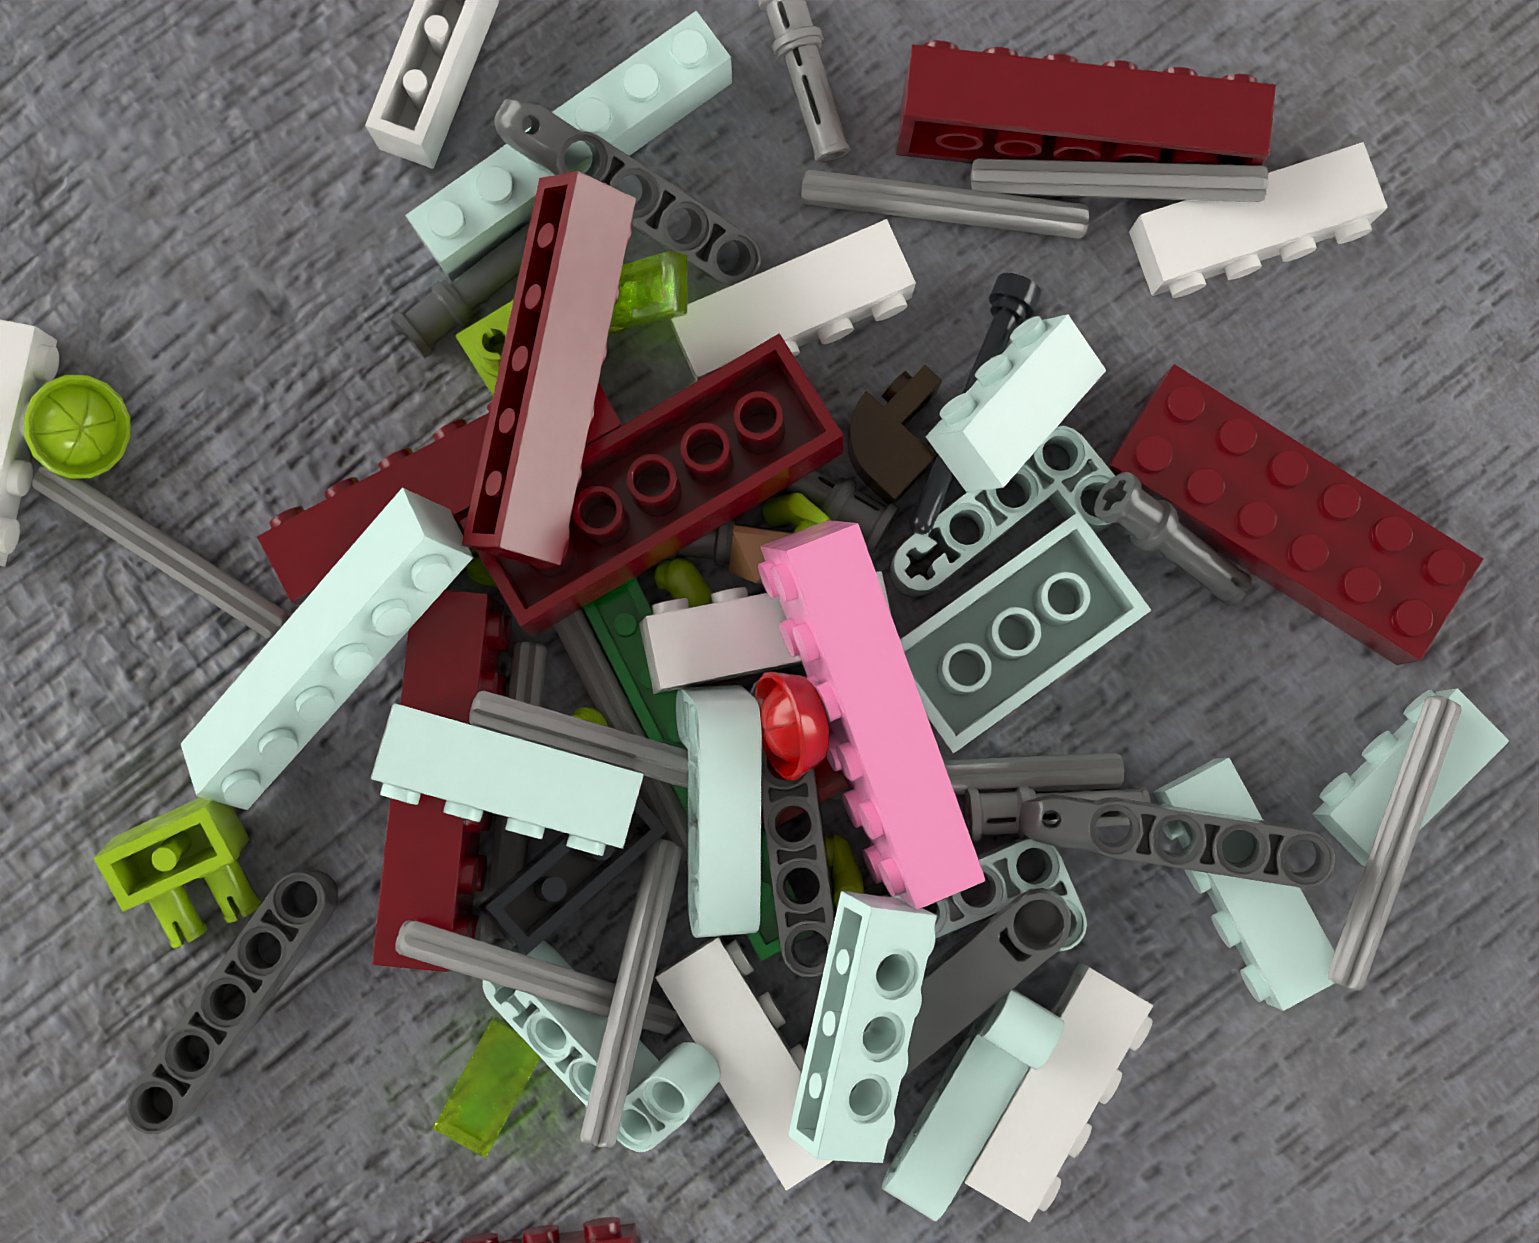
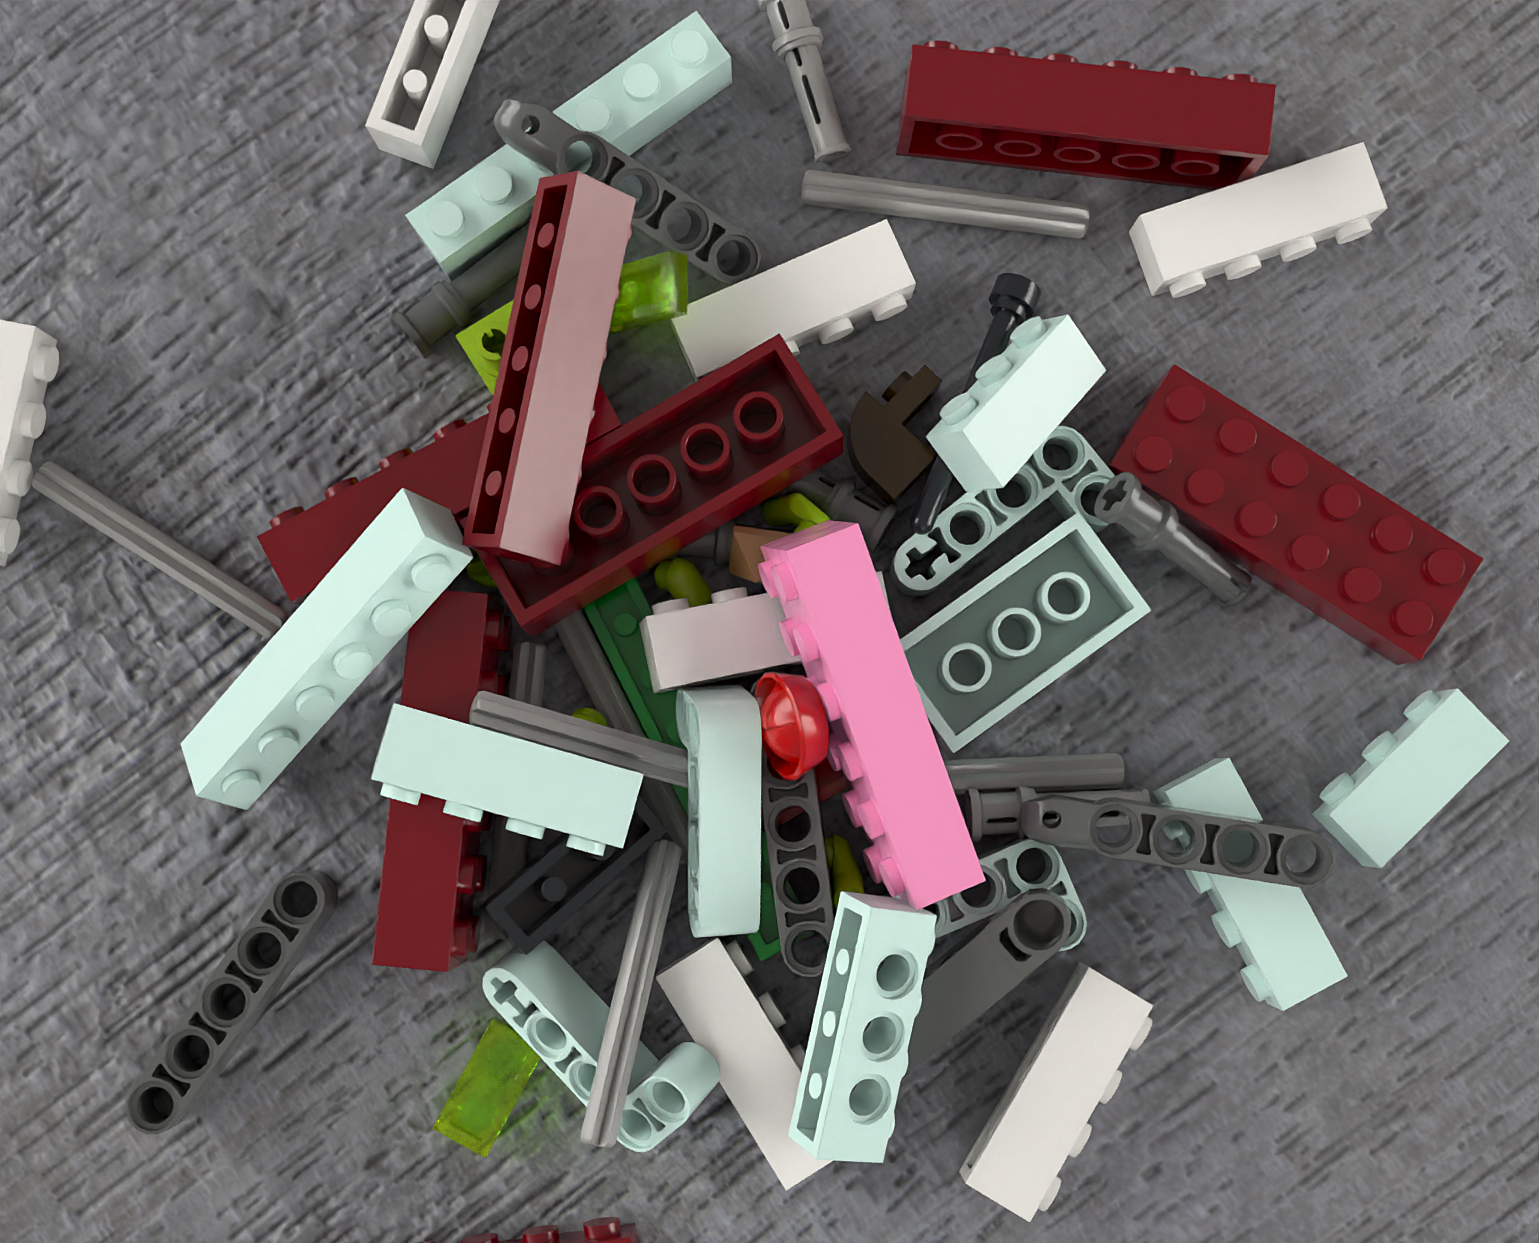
(77, 426): lime hat -> none
(173, 849): lime brick -> none
(521, 973): light grey axle -> none
(970, 1101): light aqua beam -> none
(1121, 179): light grey axle -> none
(1394, 842): light grey axle -> none

